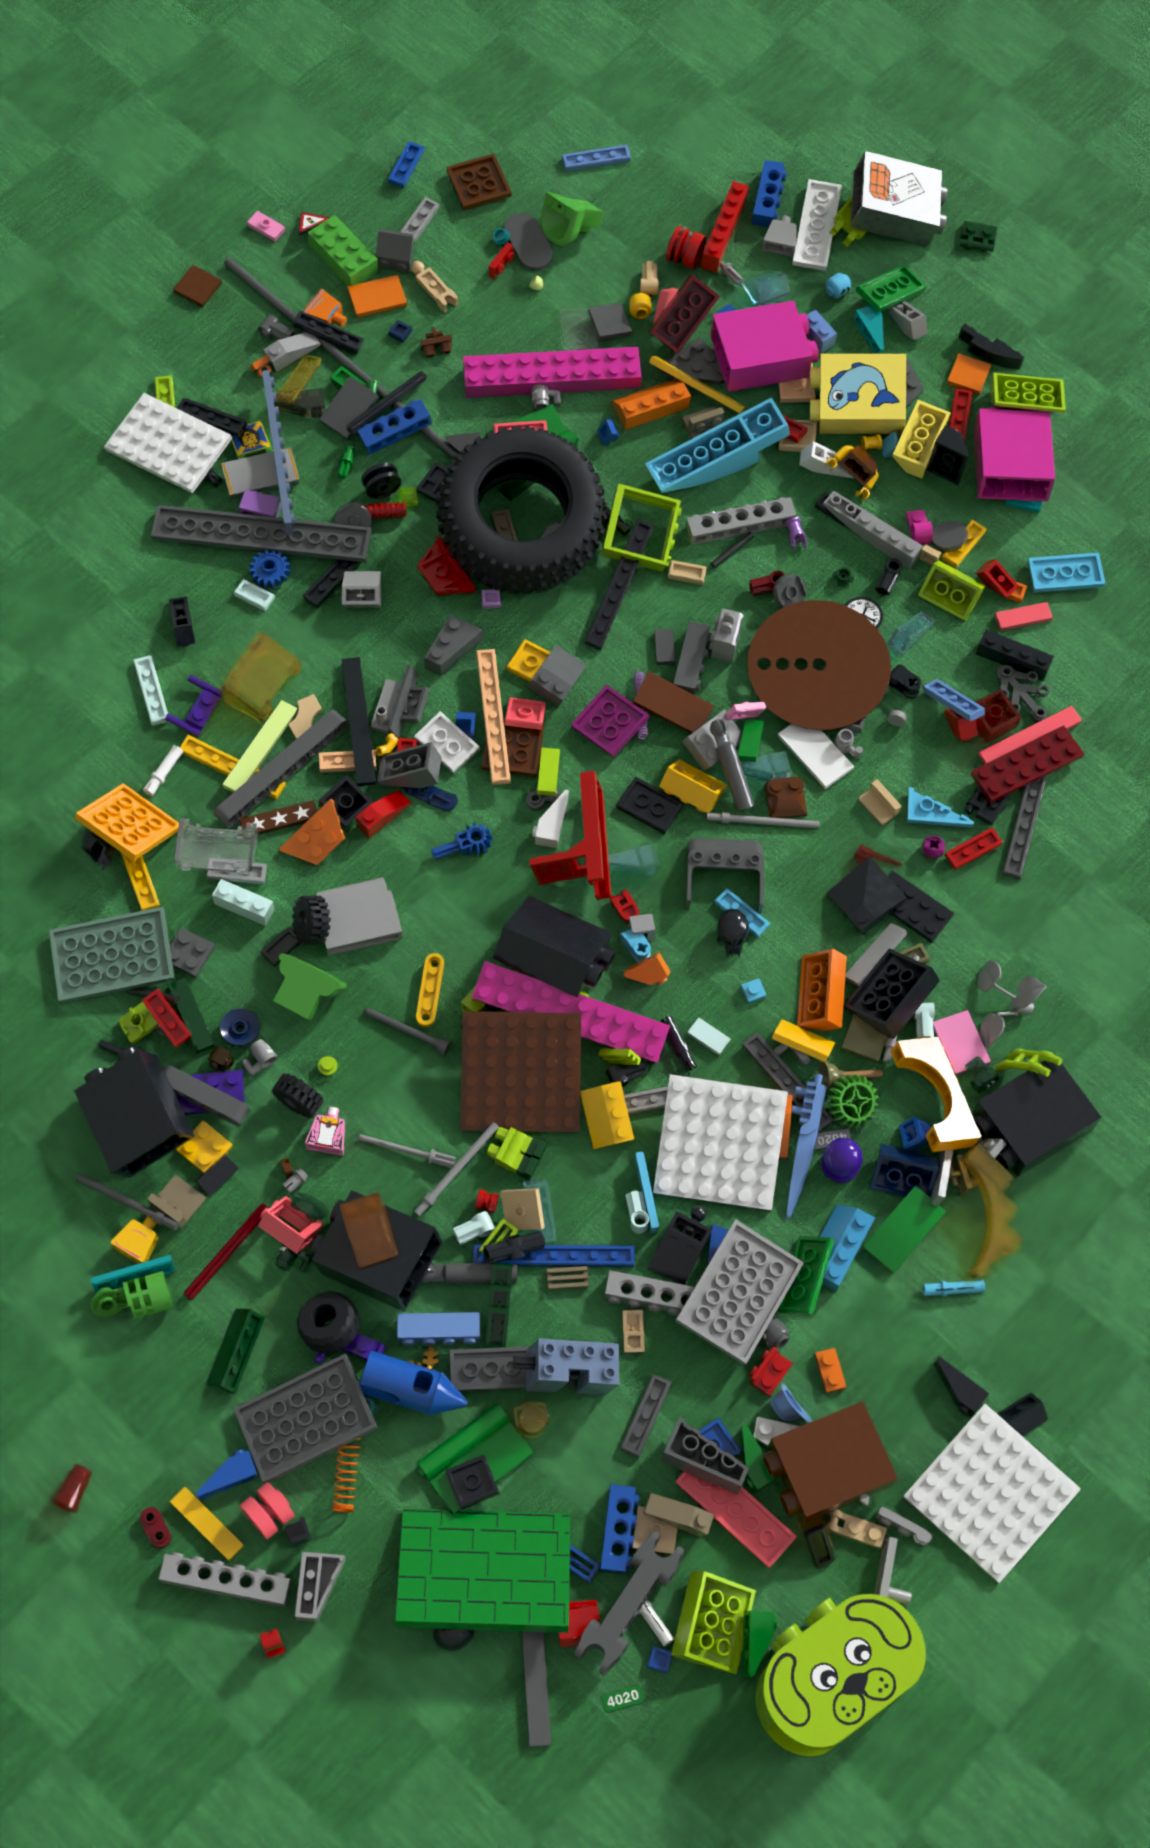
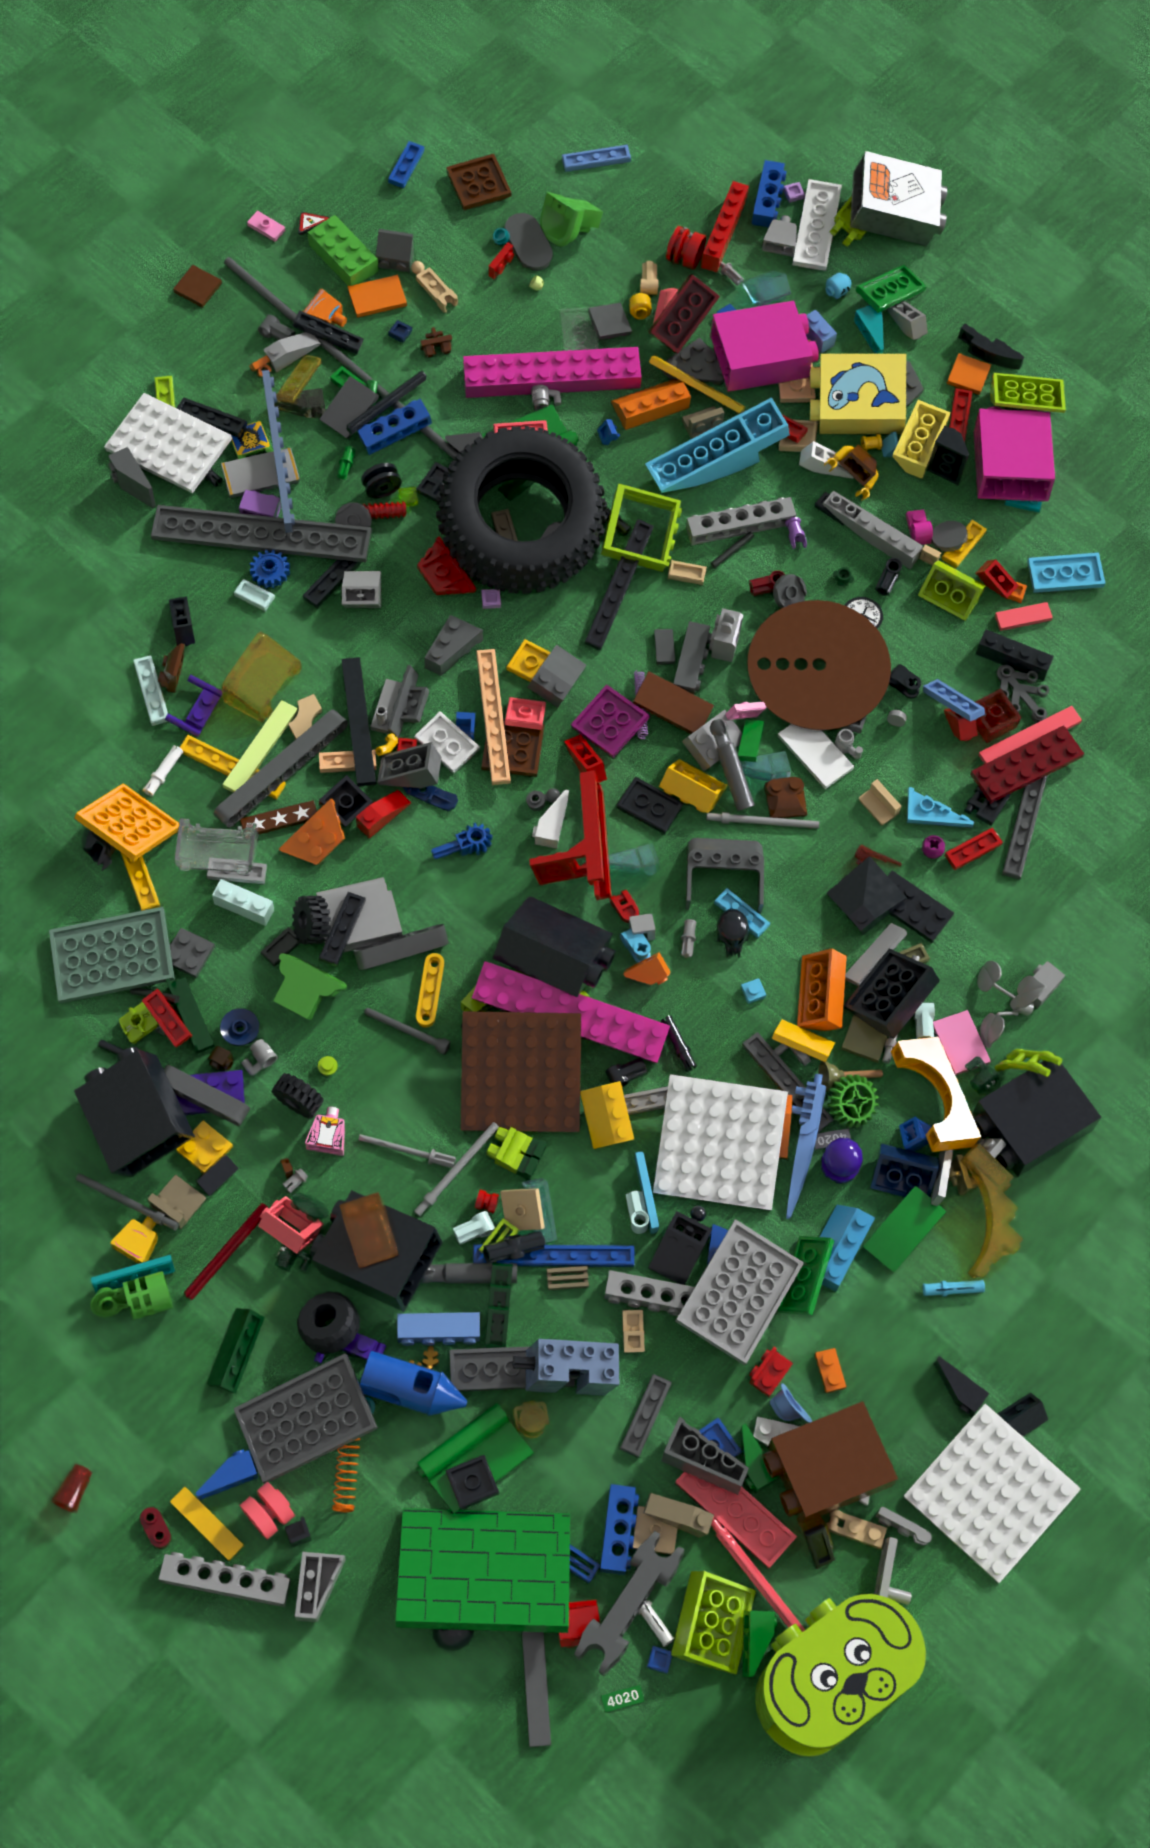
(130, 476): none -> dark grey slope
(173, 665): none -> reddish brown slope
(272, 1643): red leg -> none
(342, 929): none -> black tile
(401, 946): none -> dark grey beam
(421, 218): light grey tile -> none
(548, 771): lime tile -> none
(585, 757): none -> red slope
(619, 1056): lime tile -> none
(688, 938): none -> light grey axle
(708, 1036): light aqua tile -> none
(755, 1575): none -> coral axle
(776, 1334): dark grey head -> none
(794, 192): none -> lavender tile
(910, 632): clear light blue slope -> none
(983, 234): dark green plate -> none
(1050, 977): none -> light grey brick

